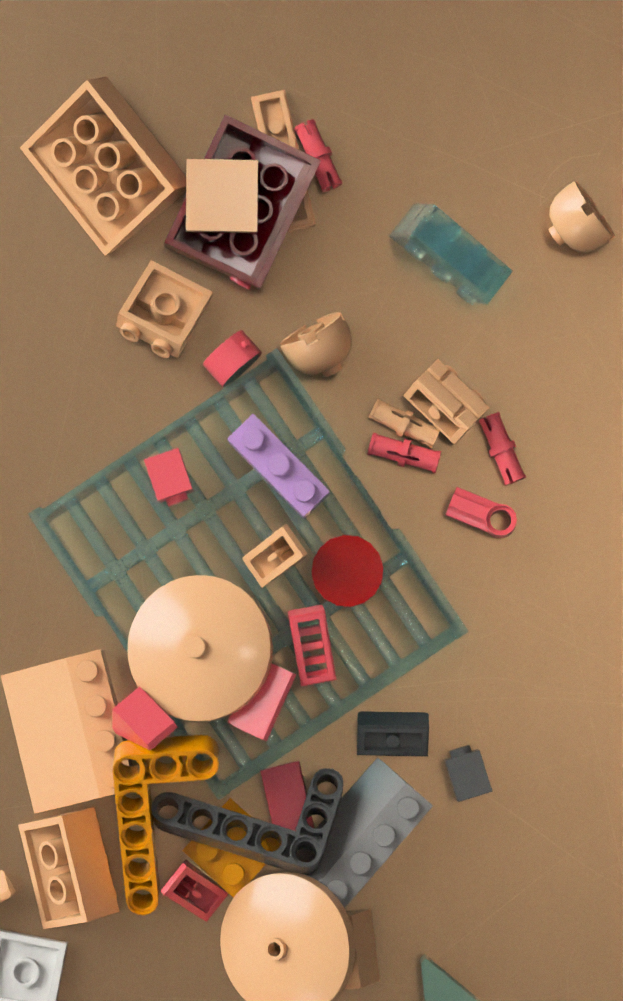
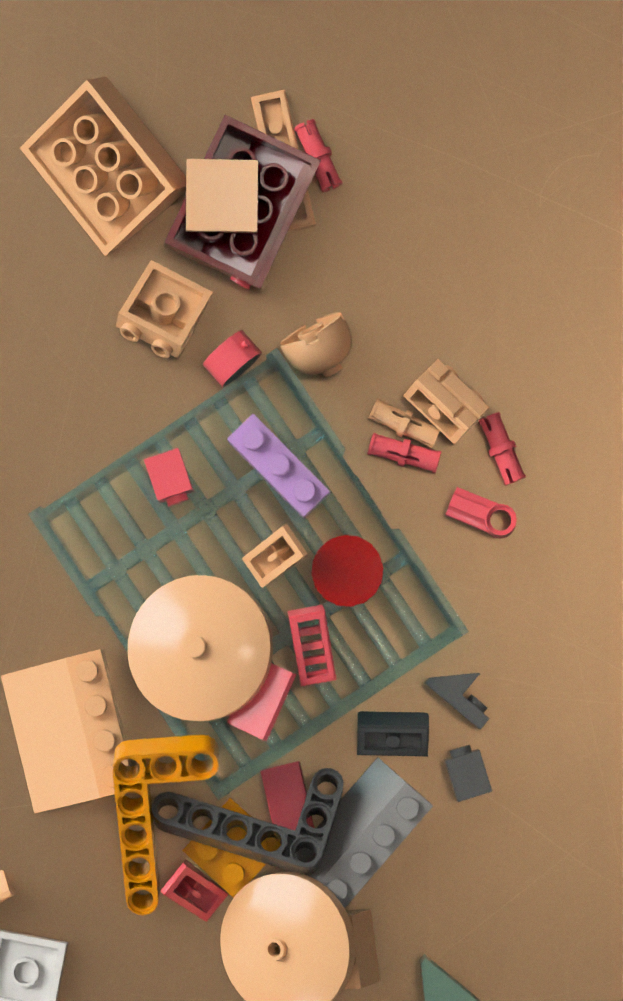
(69, 868): light nougat slope -> none
(141, 720): coral slope -> none
(451, 253): clear light blue wedge -> none
(451, 690): none -> dark grey slope
(578, 220): light nougat cylinder -> none

